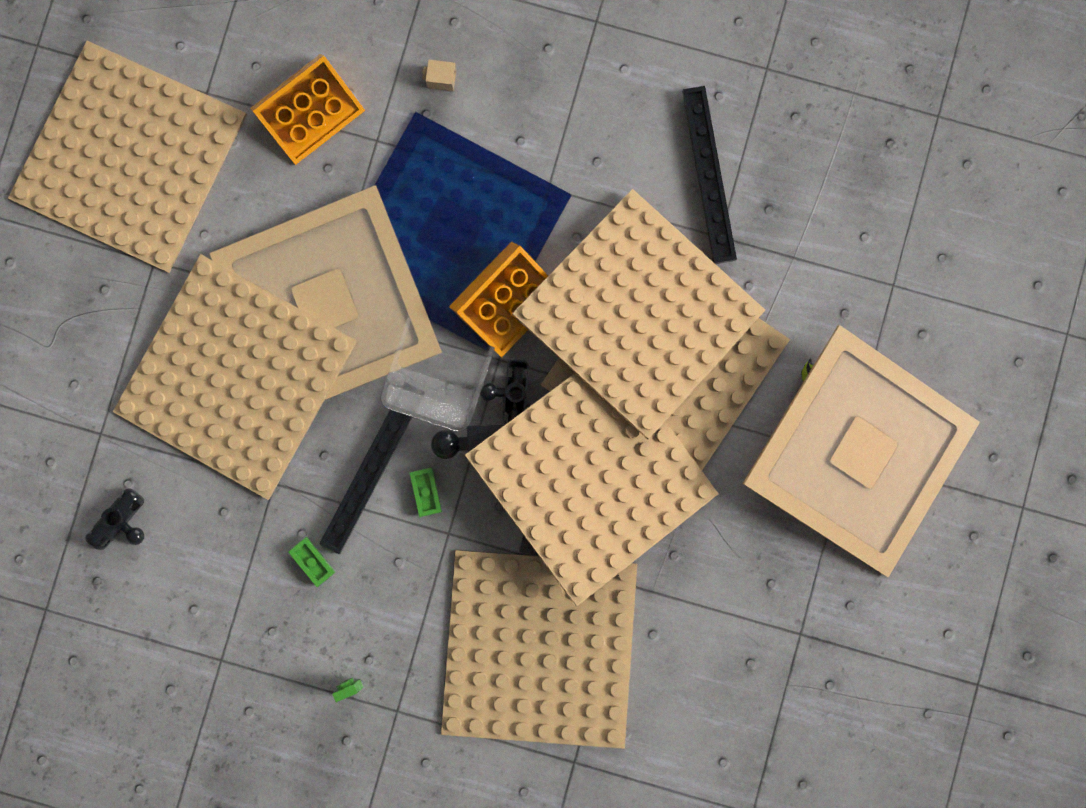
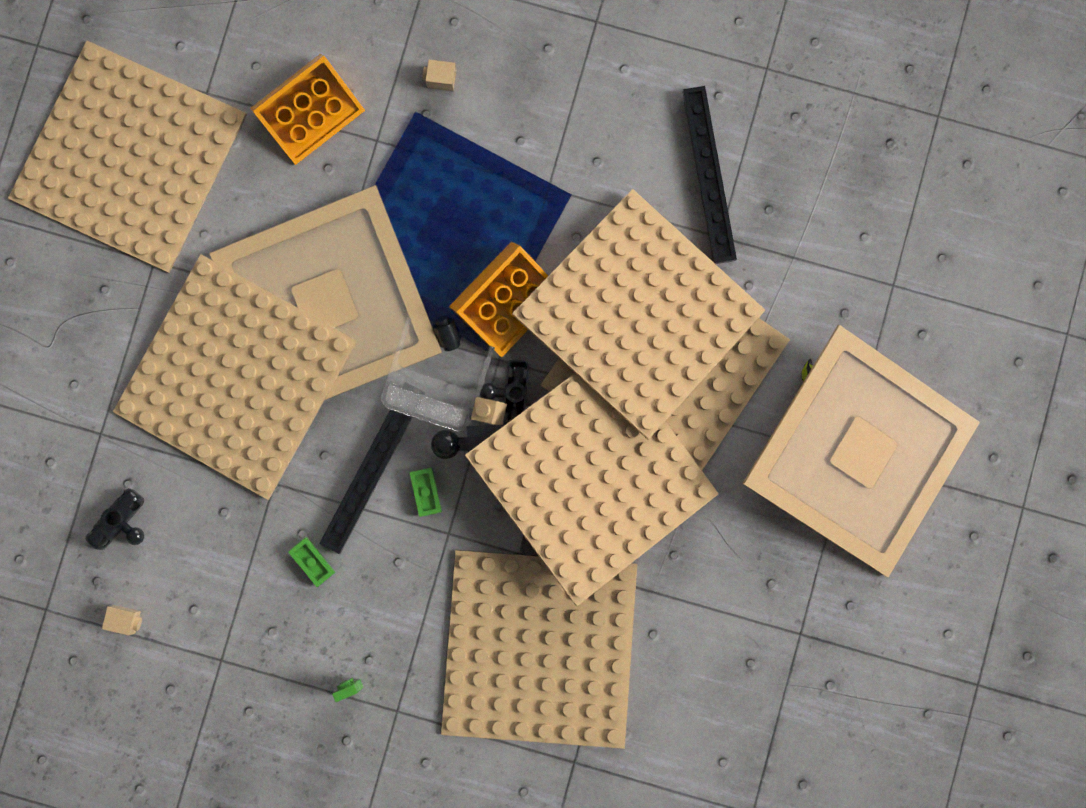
(122, 620): none -> tan brick
(447, 333): none -> black brick
(488, 411): none -> tan brick

